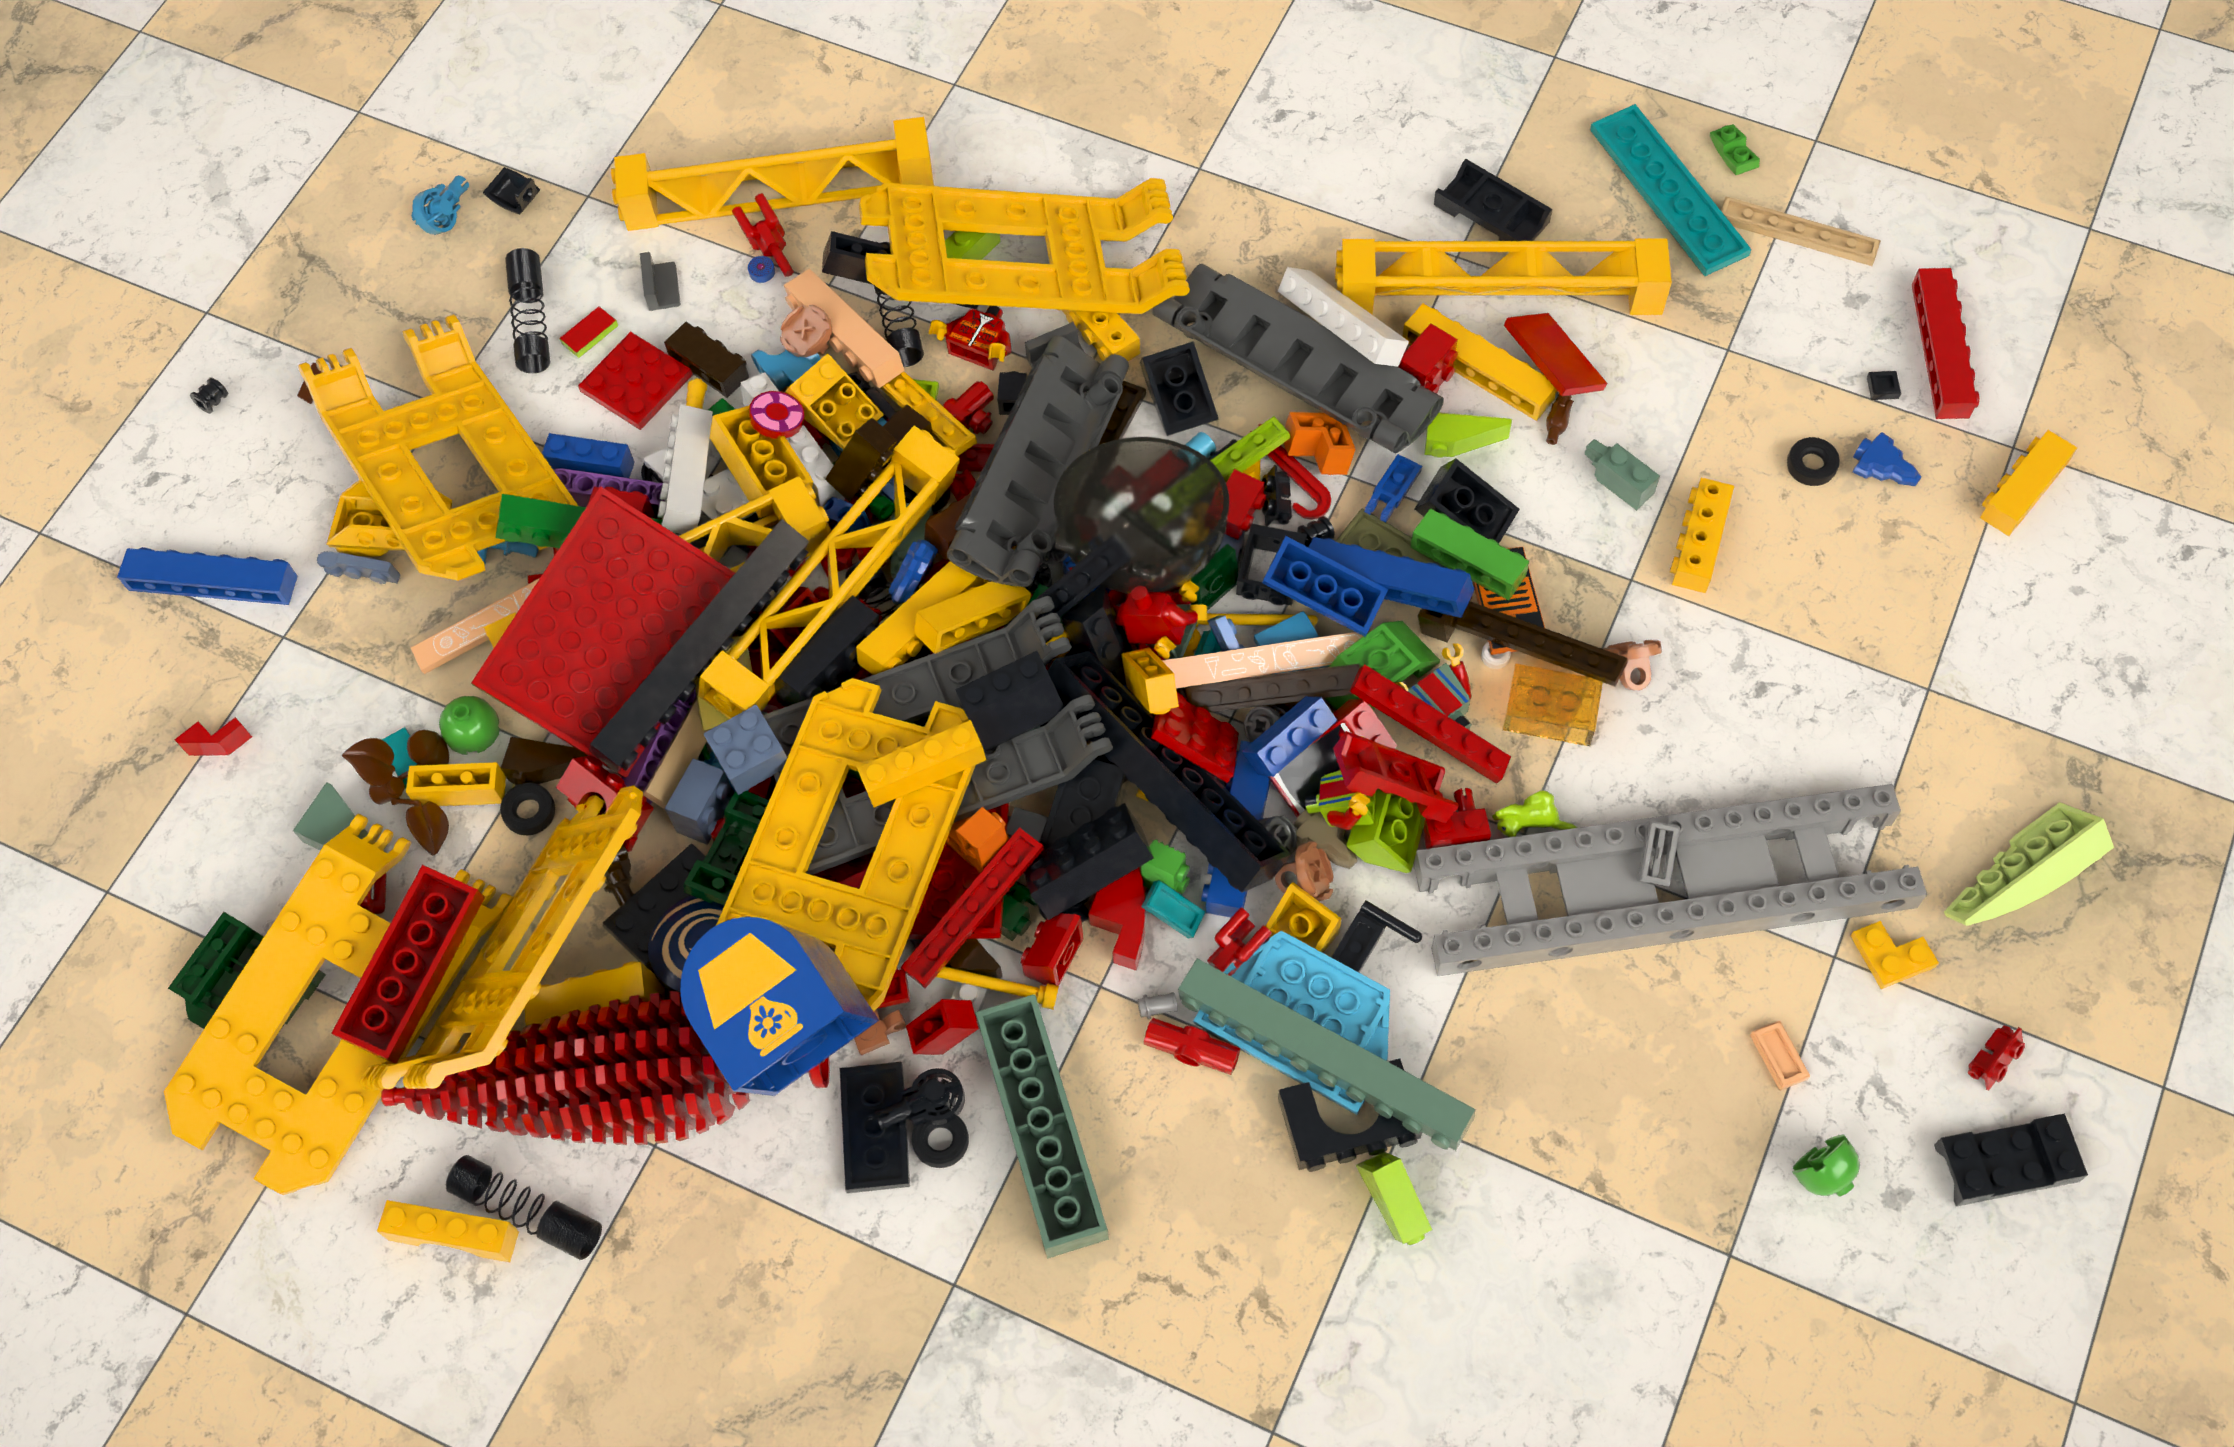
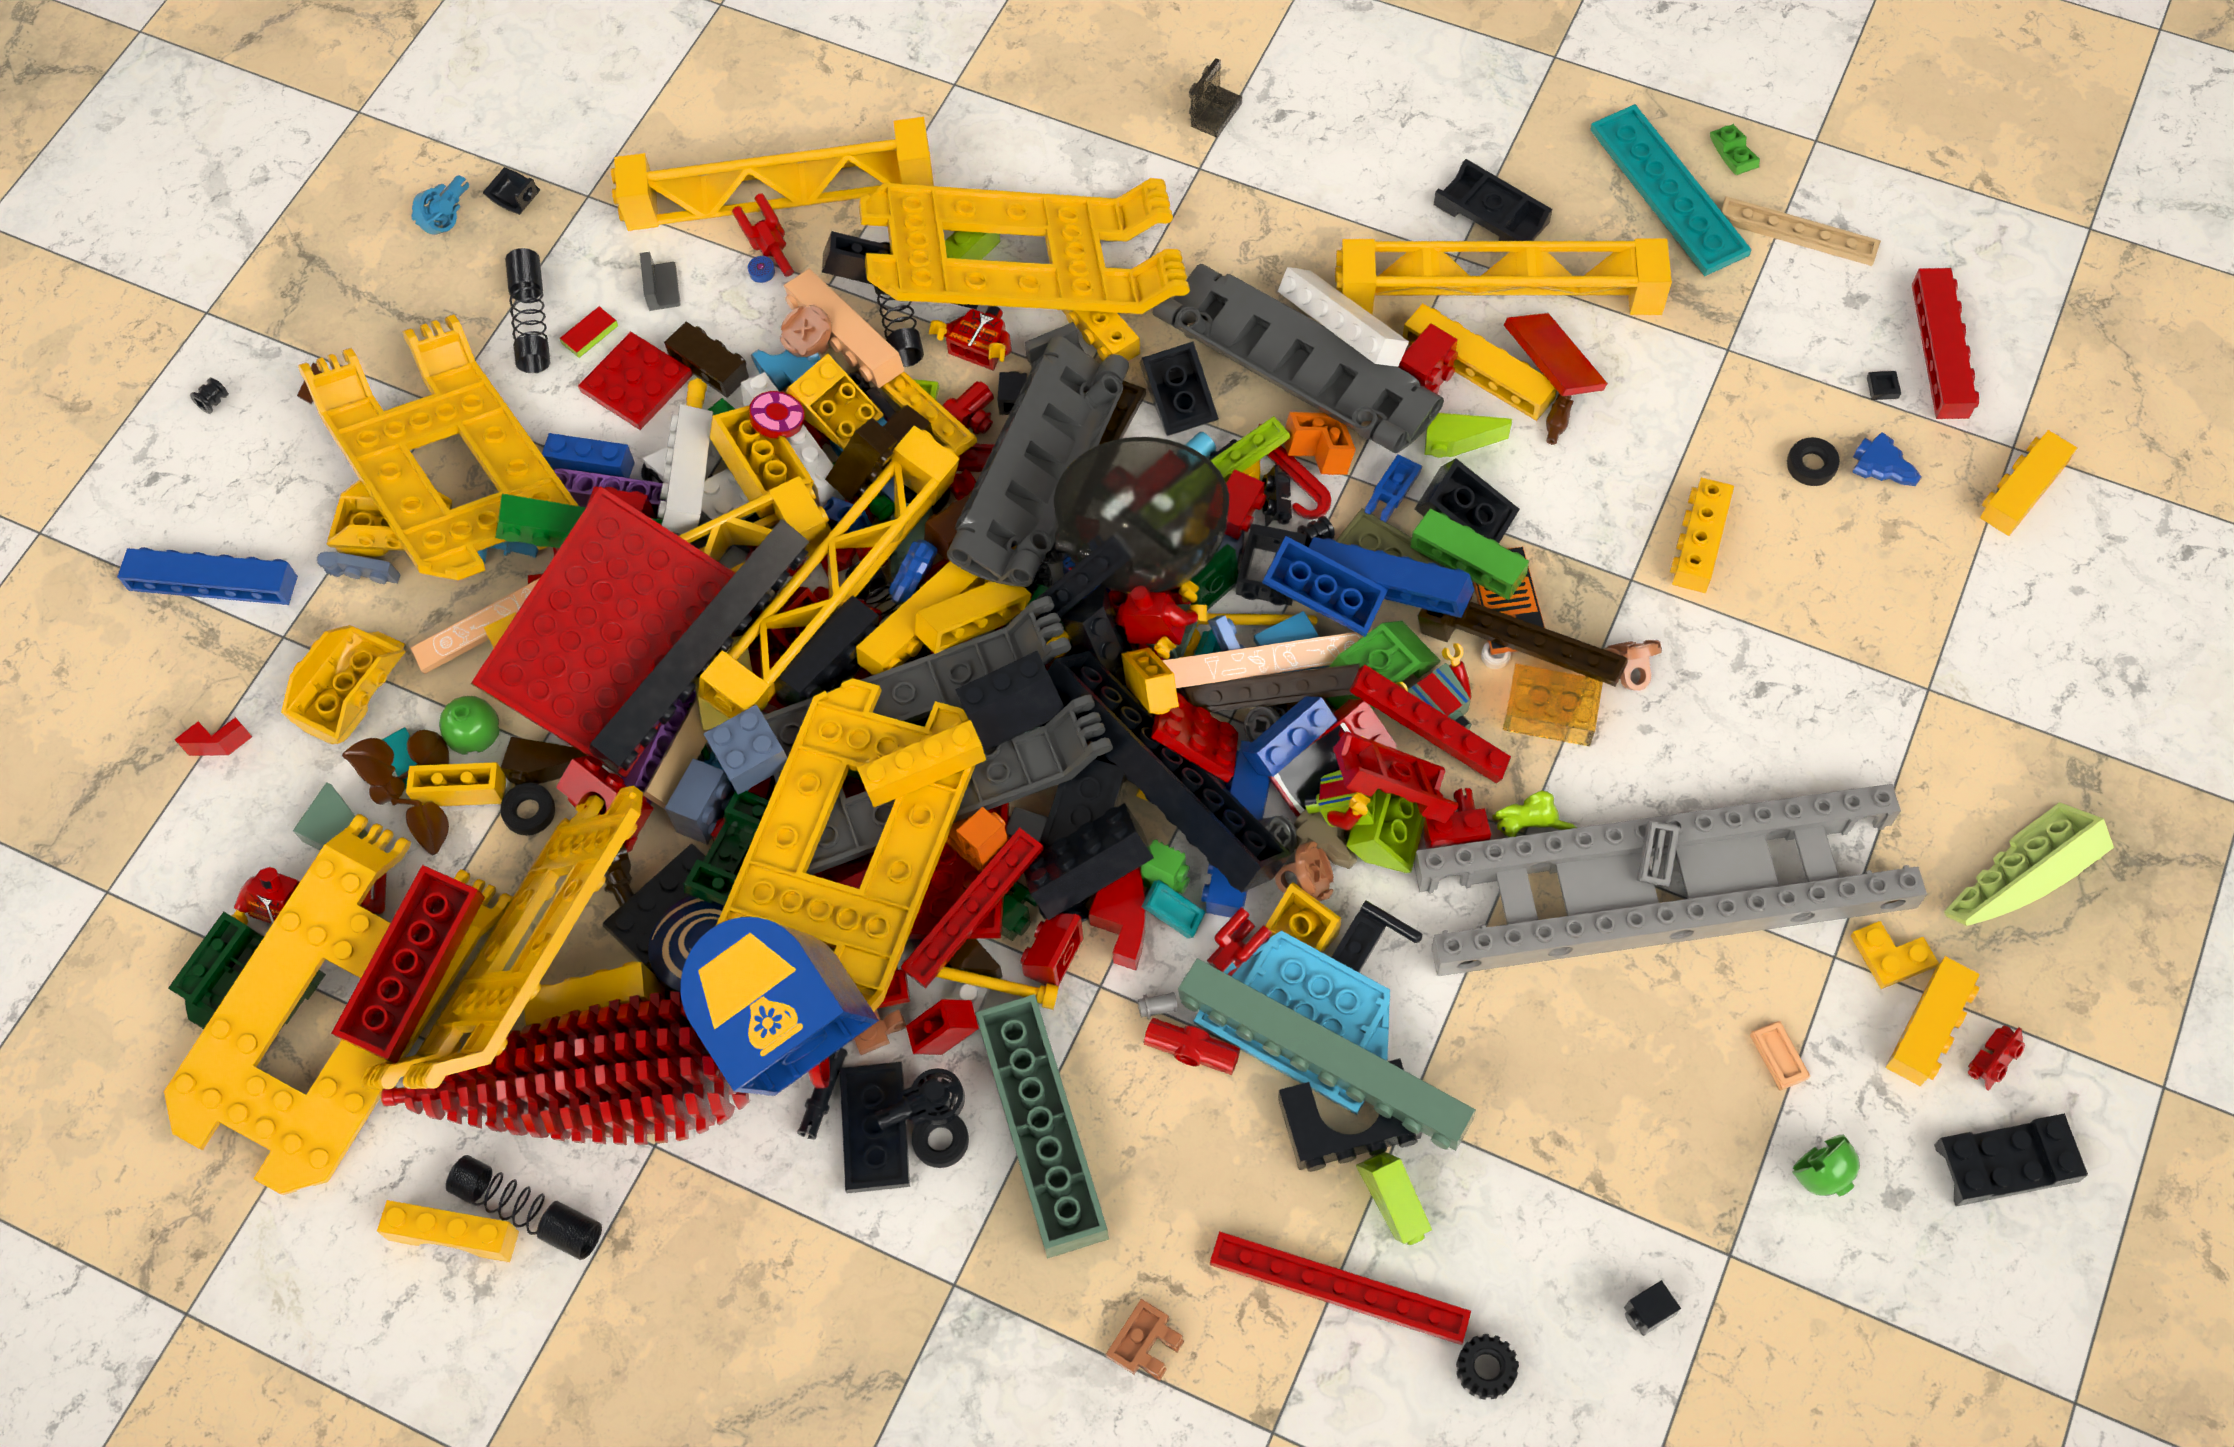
(264, 896): none -> red torso
(337, 679): none -> yellow slope
(818, 1105): none -> black pin
(1137, 1338): none -> nougat plate
(1211, 104): none -> clear smoke bracket
(1340, 1288): none -> red plate
(1477, 1384): none -> black tyre
(1622, 473): sand green hinge -> none
(1651, 1308): none -> black brick
(1933, 1021): none -> yellow brick

